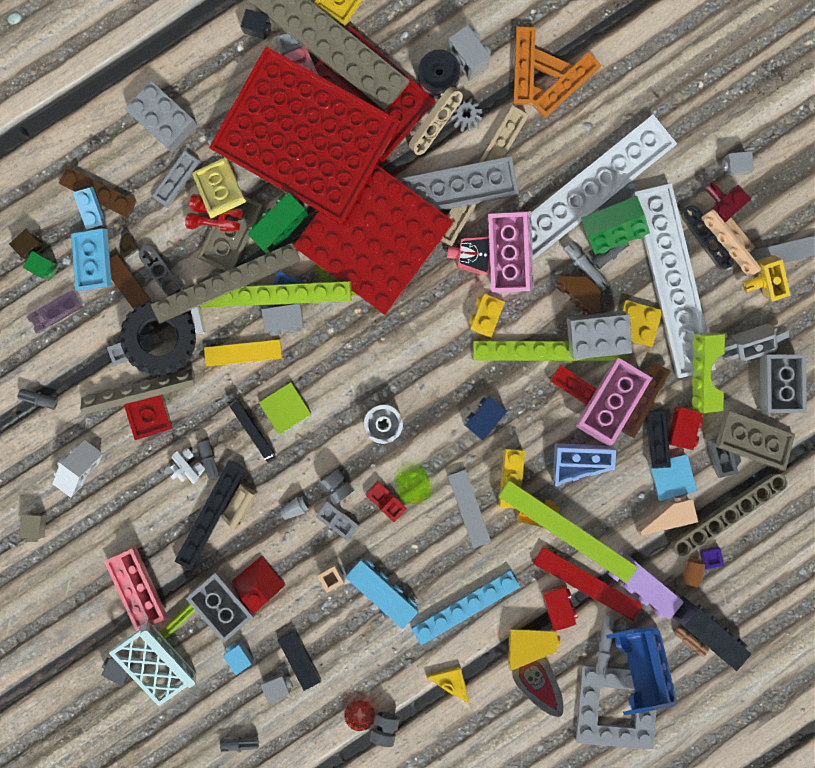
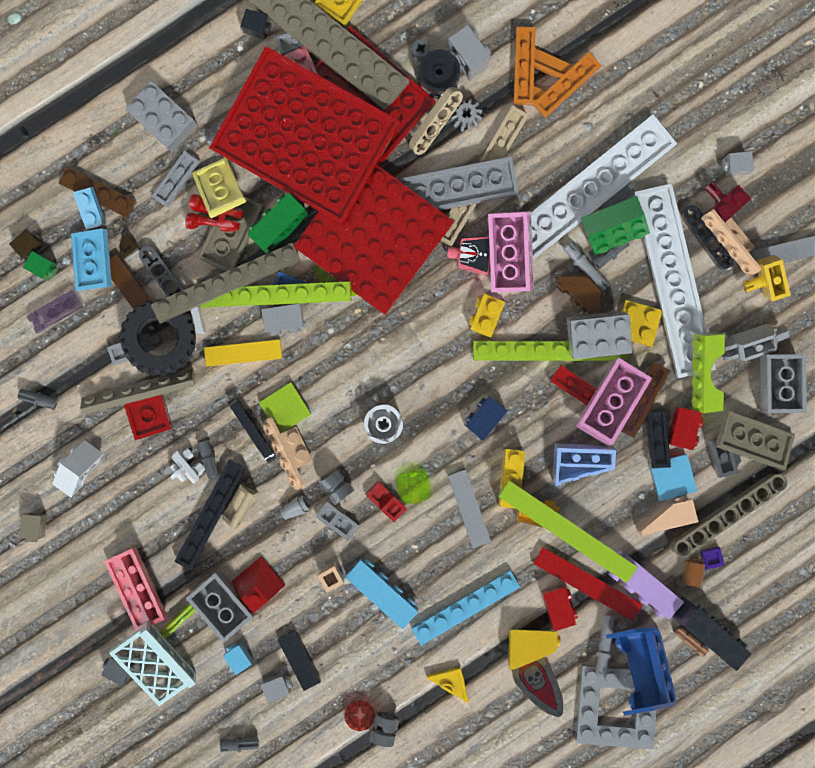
(290, 450): none -> light nougat bracket
(422, 45): none -> dark grey bush

